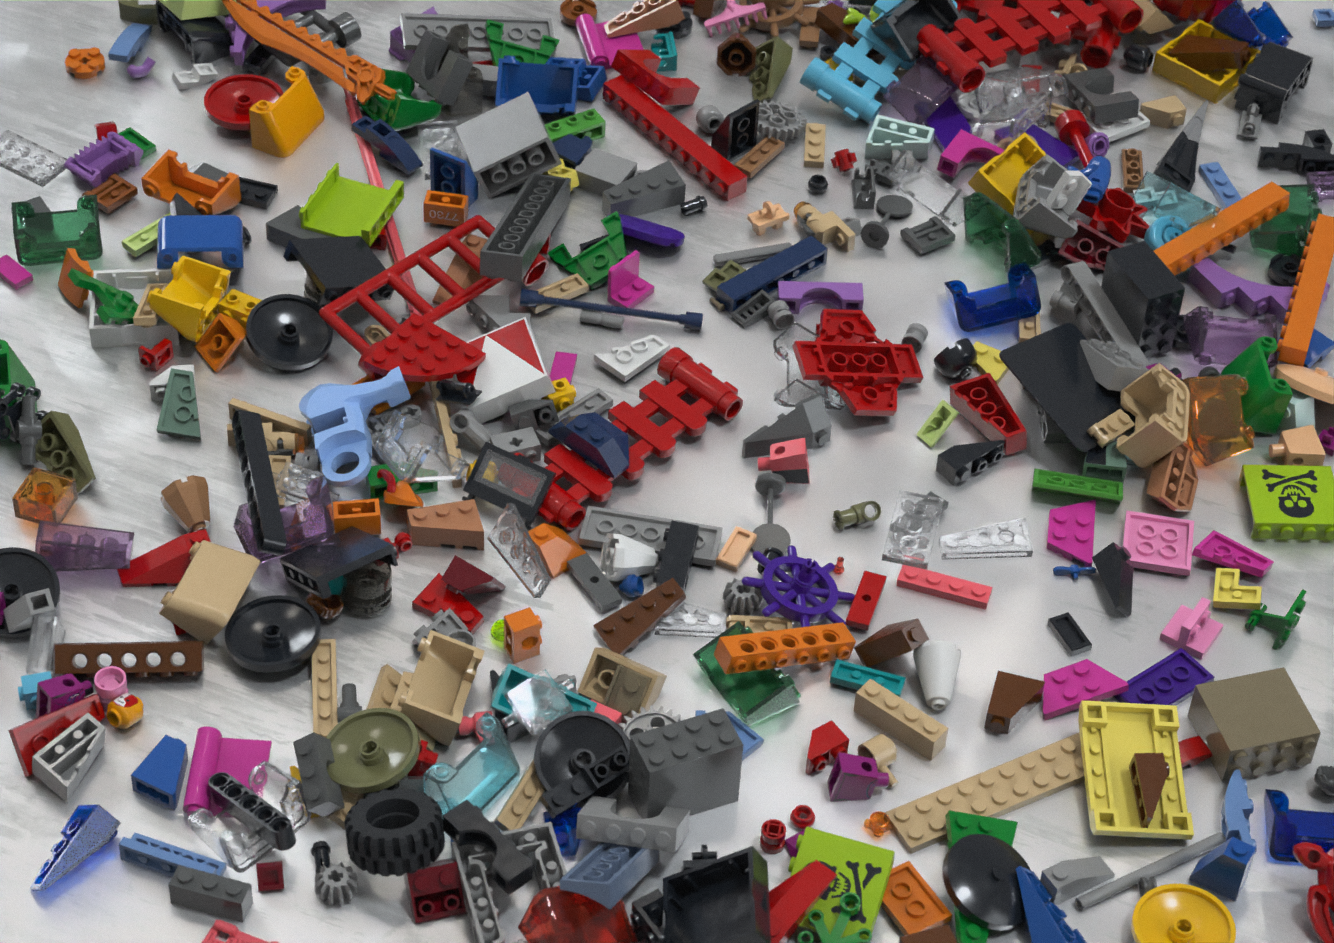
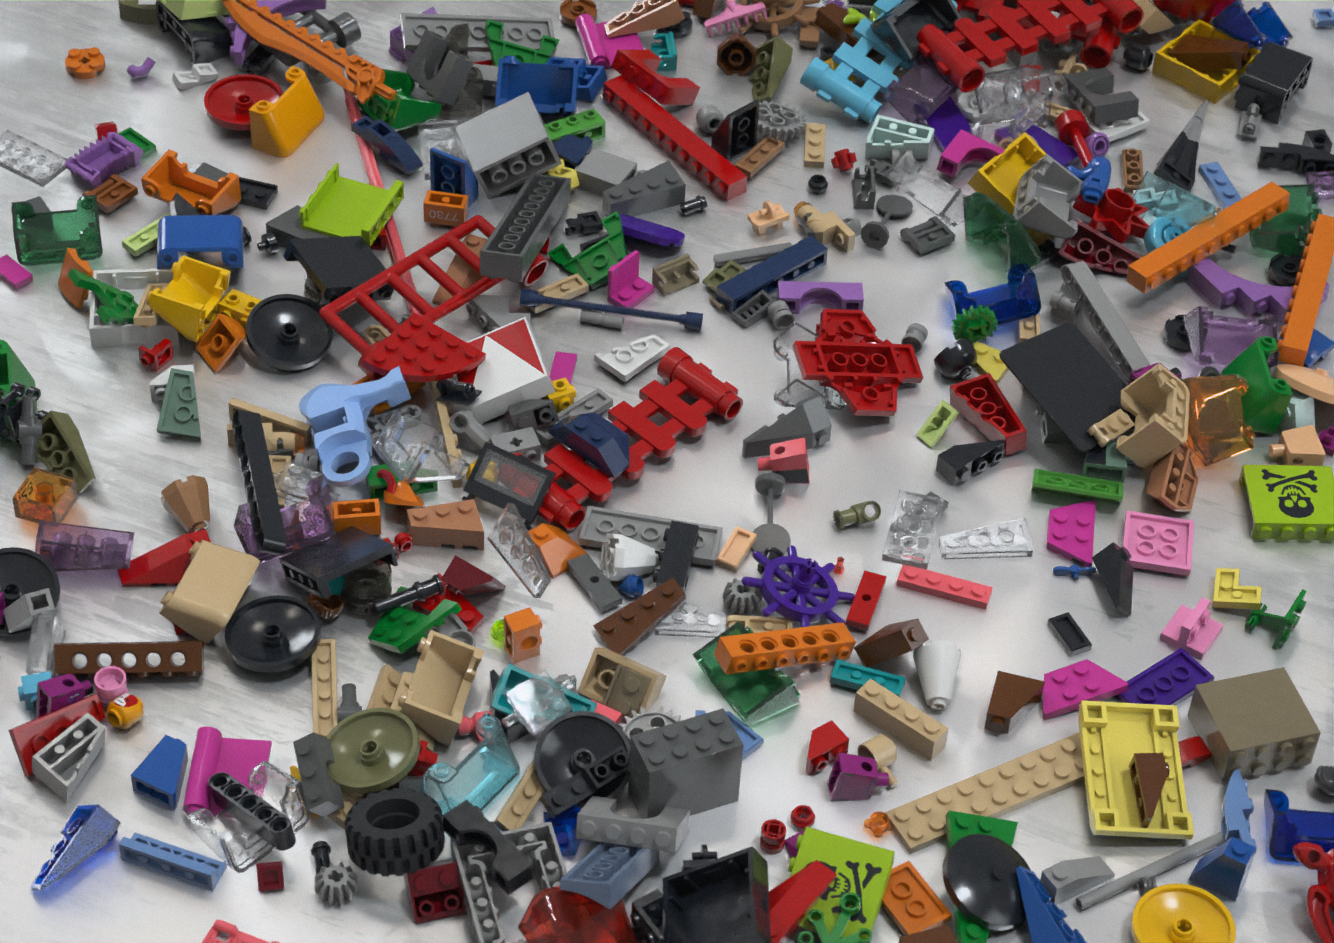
(130, 42): medium blue slope -> none
(210, 893): dark grey brick -> none
(268, 243): none -> black tile
(403, 628): none -> green wing
(417, 592): none -> black pin
(586, 222): none -> black plate
(675, 275): none -> dark tan hinge
(974, 324): none -> green gear
(1069, 191): white bracket -> none
(1111, 365): light grey slope -> none
(1144, 296): black brick -> none
(1164, 112): tan slope -> none
(1232, 554): dark pink wing -> none

